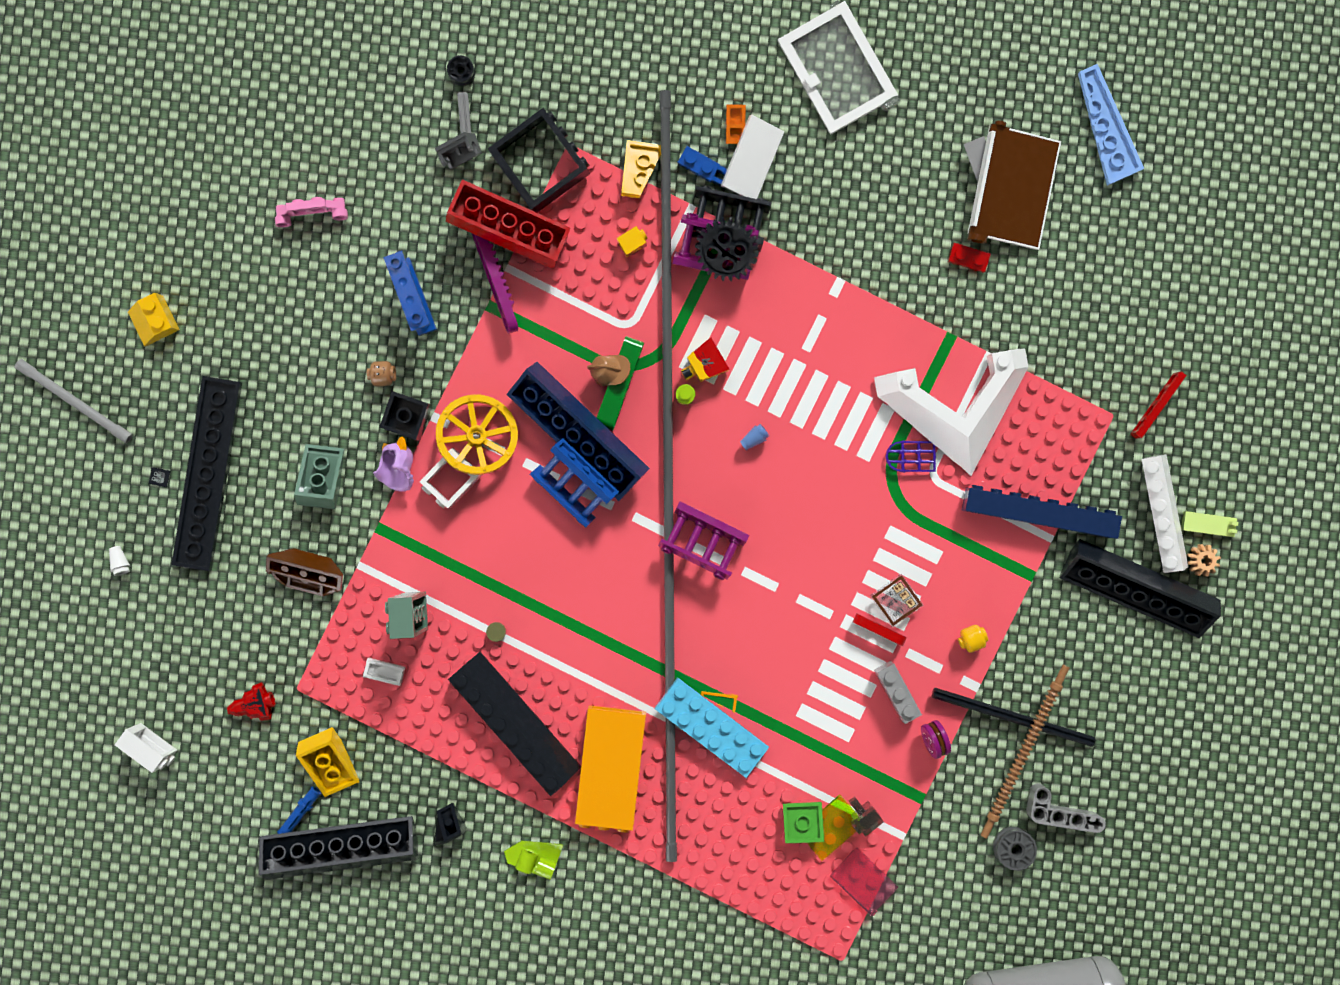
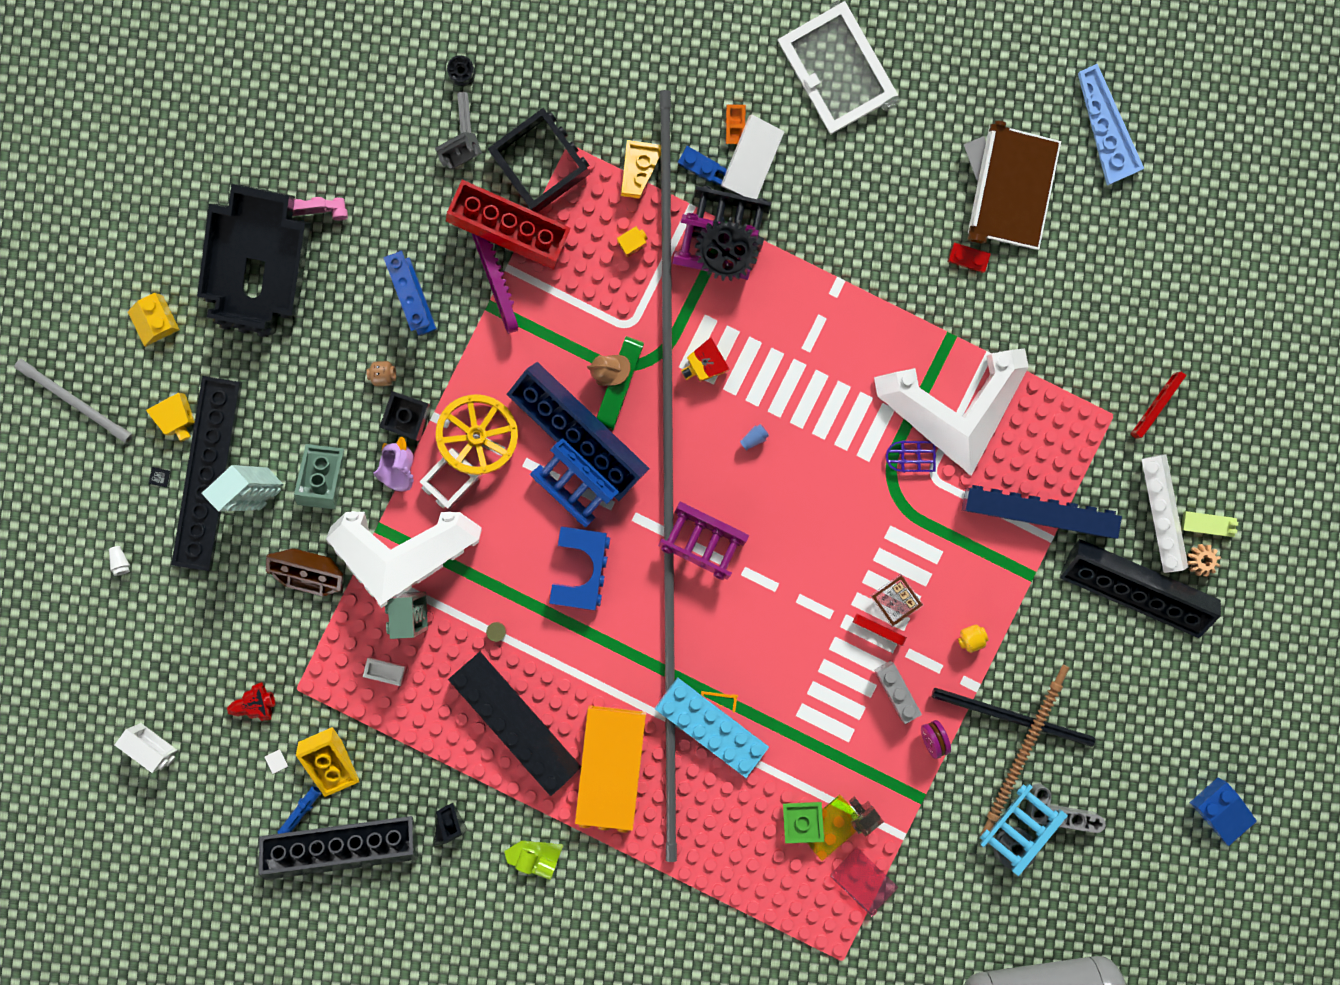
(173, 416): none -> yellow torso
(243, 488): none -> light aqua brick
(258, 228): none -> black panel
(276, 761): none -> white sticker
(396, 570): none -> white wedge
(585, 595): none -> blue arch
(685, 394): lime brick -> none
(1043, 832): none -> medium azure fence
(1223, 810): none -> blue slope

